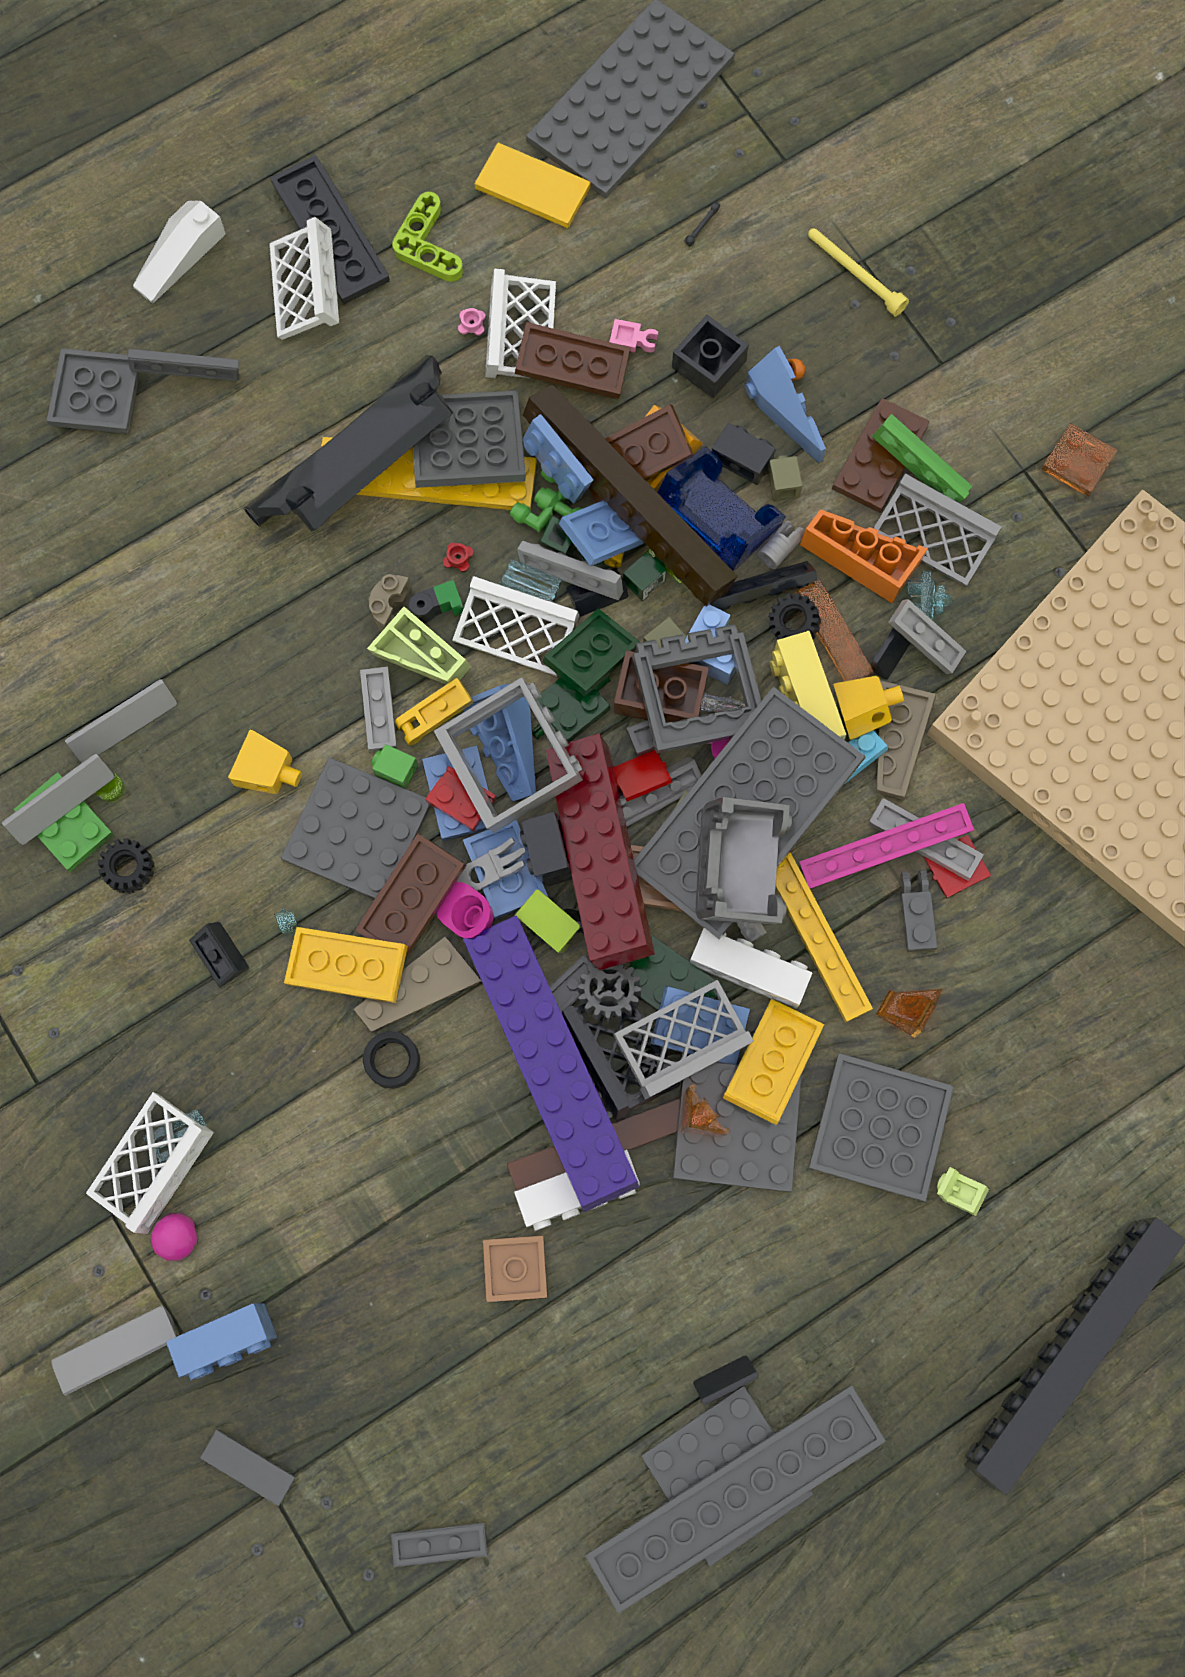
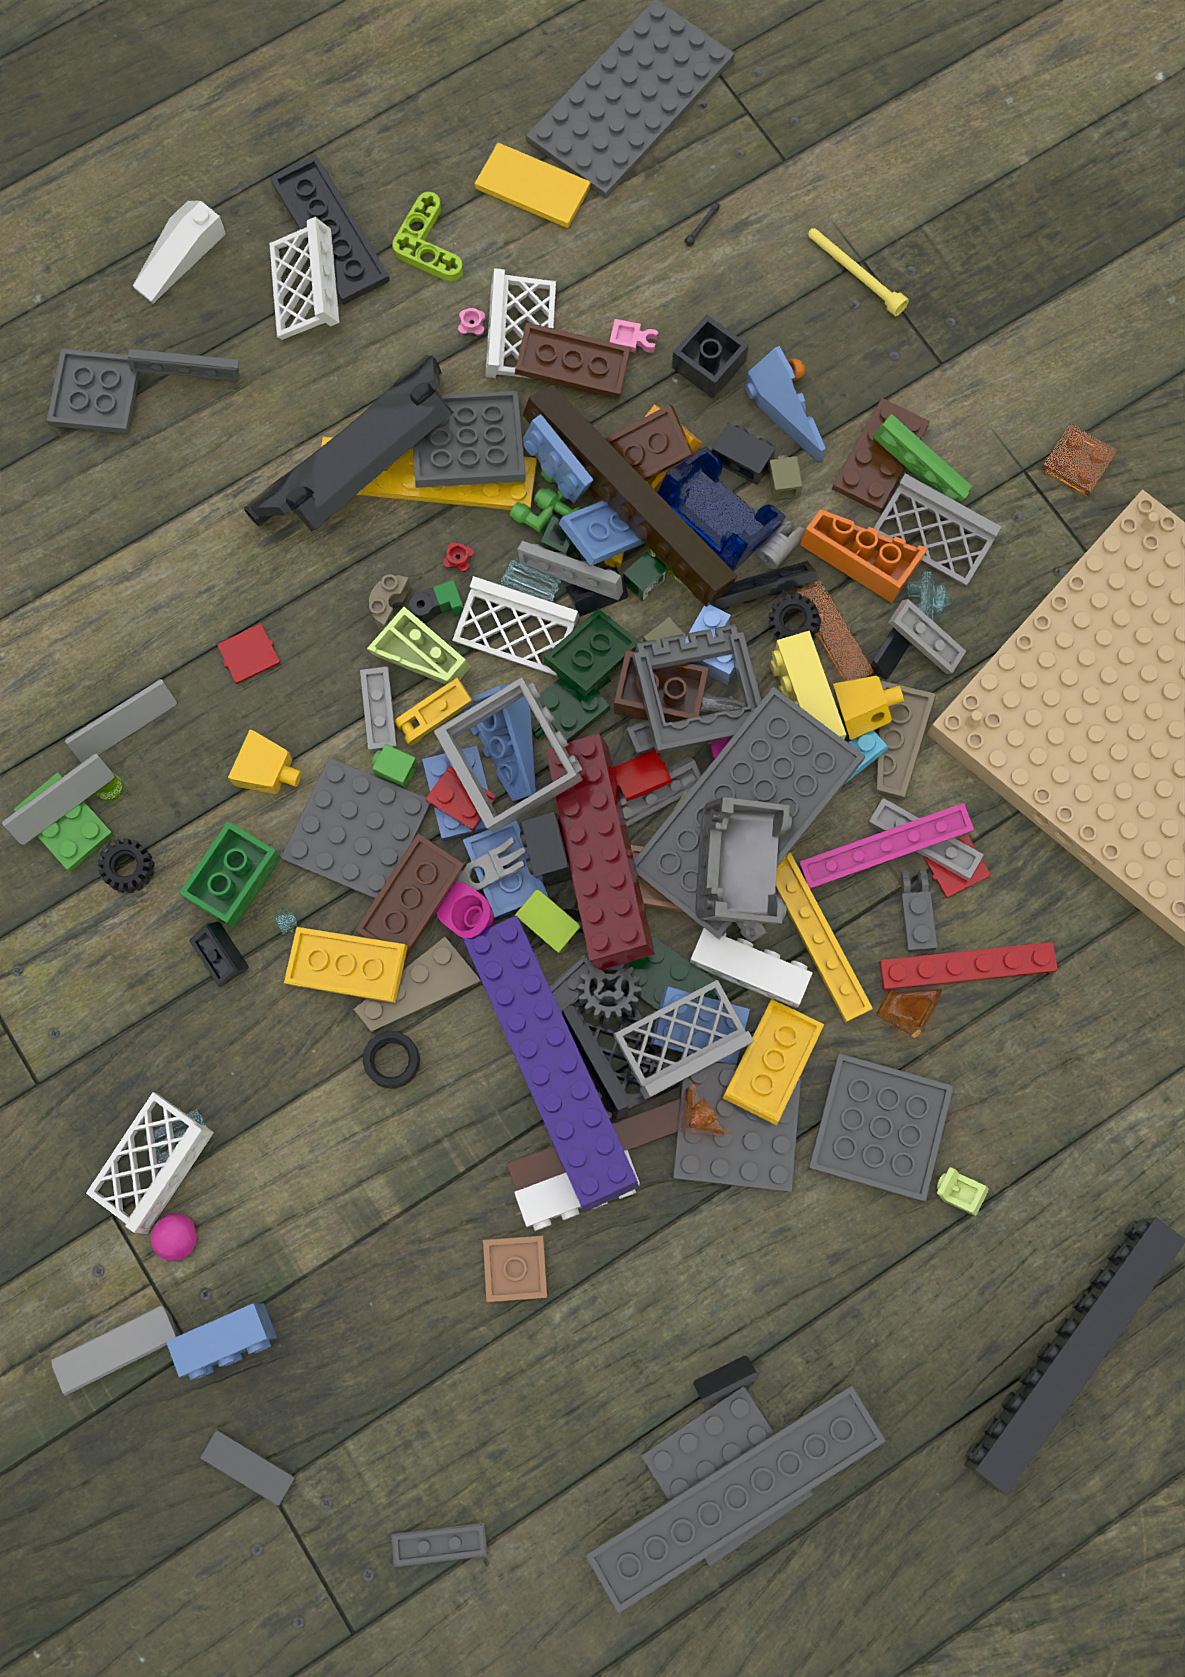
(230, 875): none -> green brick
(248, 653): none -> piece
(968, 966): none -> red plate

